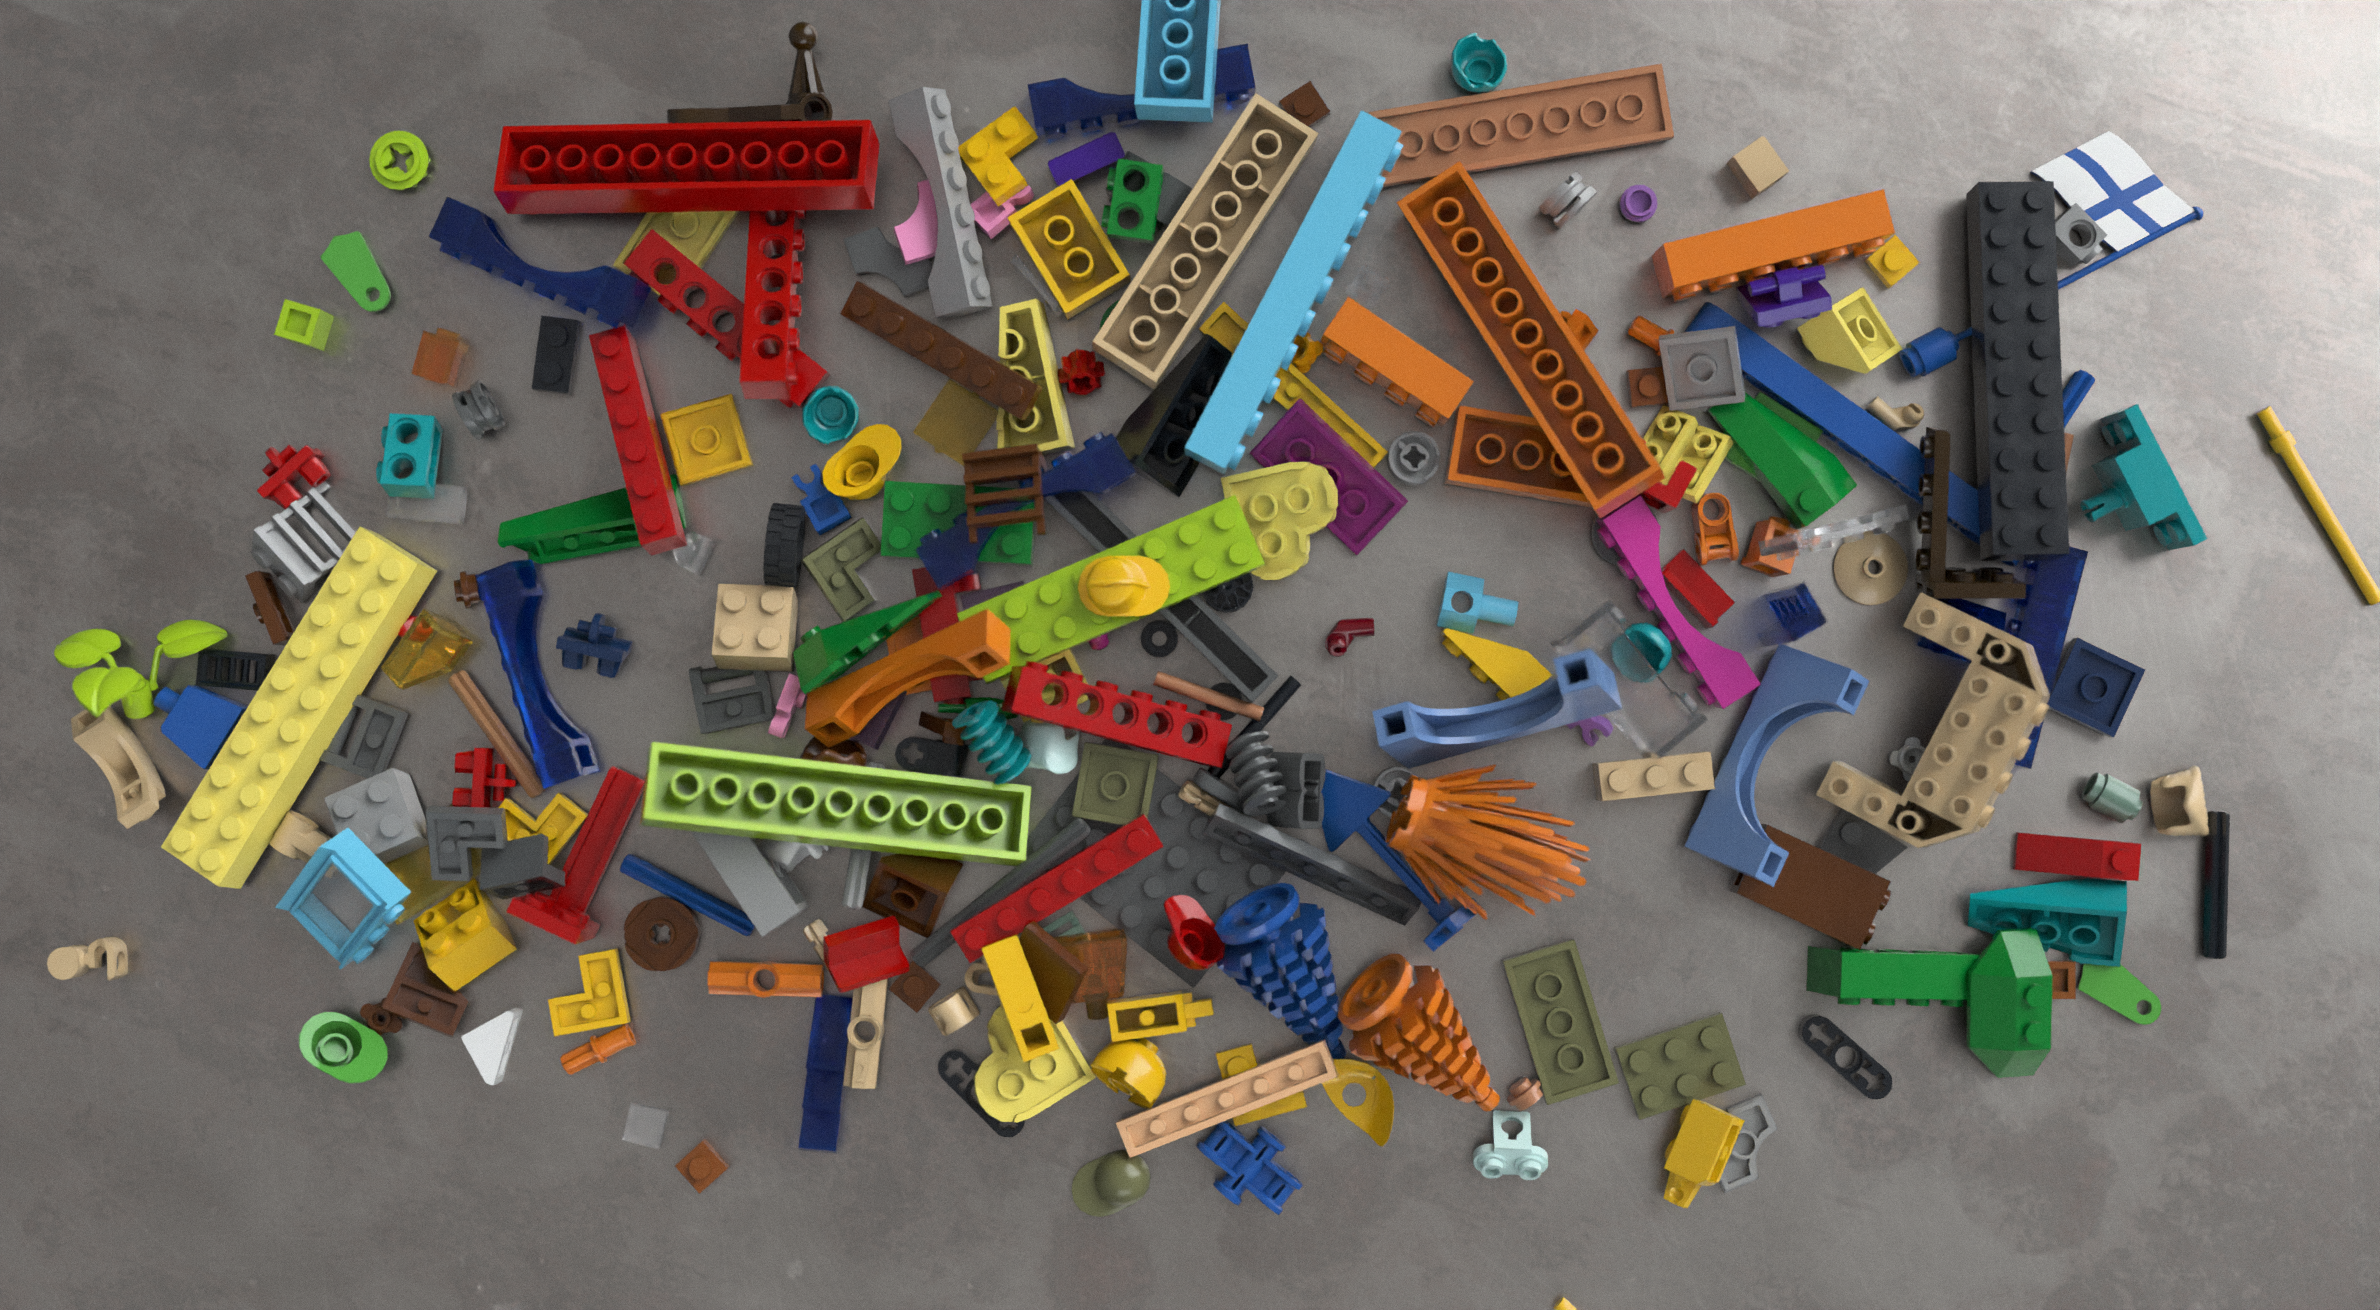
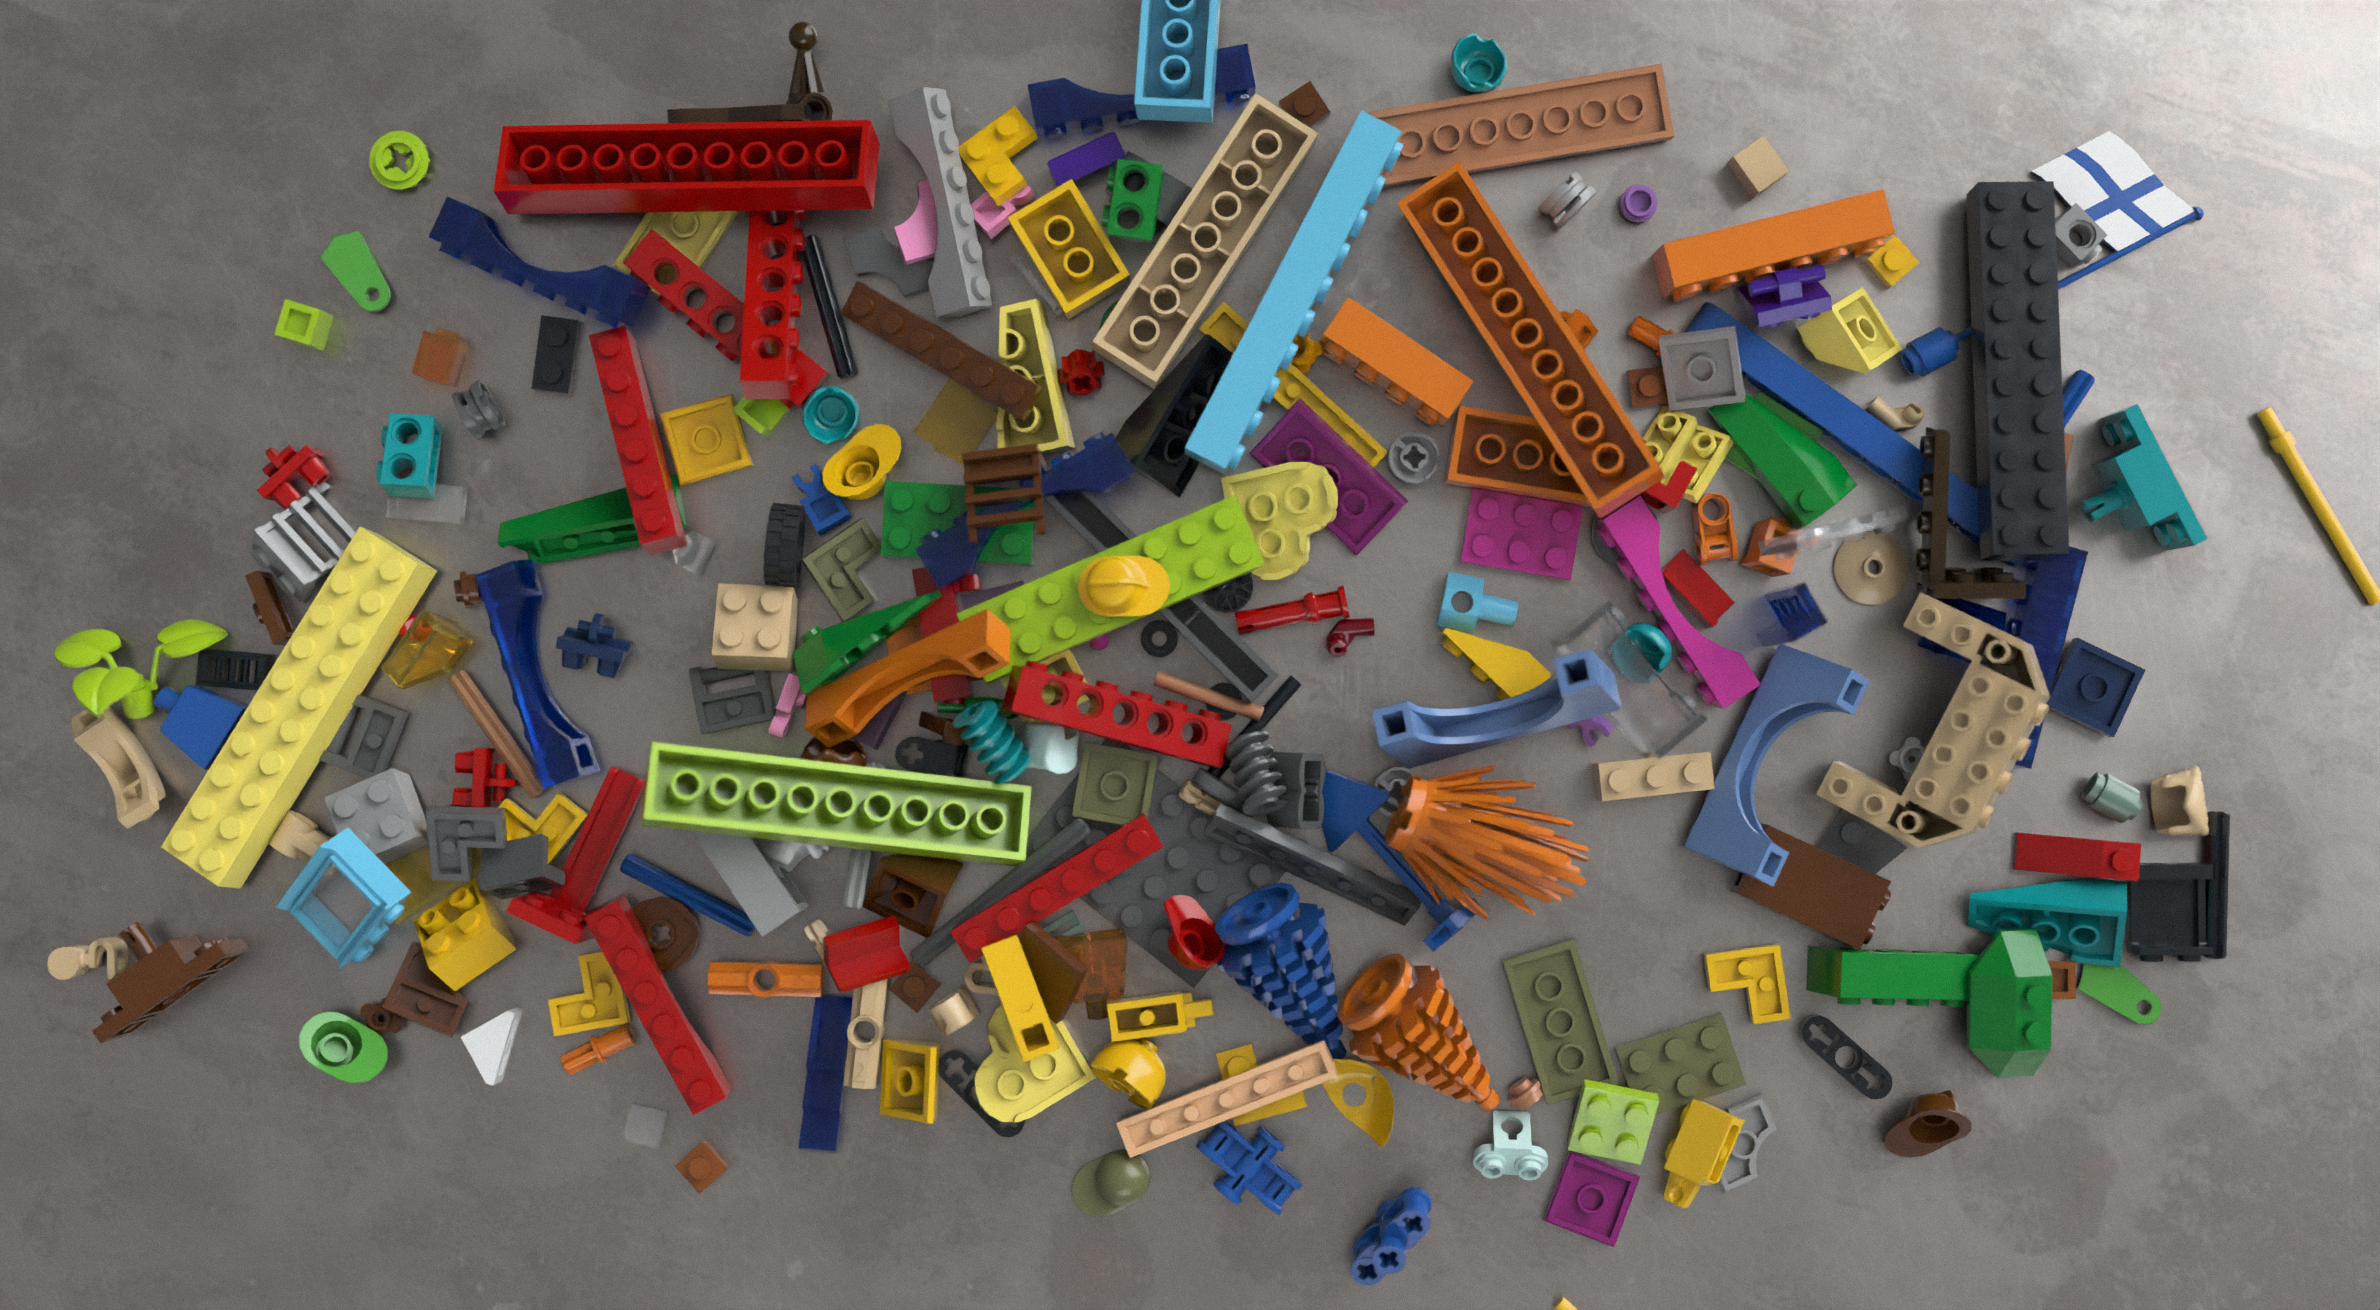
(161, 977): none -> reddish brown brick
(639, 975): none -> red arch
(762, 414): none -> lime panel
(828, 307): none -> black axle
(910, 1080): none -> yellow slope
(1311, 609): none -> red pin
(1398, 1229): none -> blue axle
(1521, 534): none -> dark pink plate
(1591, 1198): none -> magenta tile
(1612, 1122): none -> lime plate
(1759, 971): none -> yellow plate
(1929, 1125): none -> reddish brown piece
(2168, 911): none -> black panel

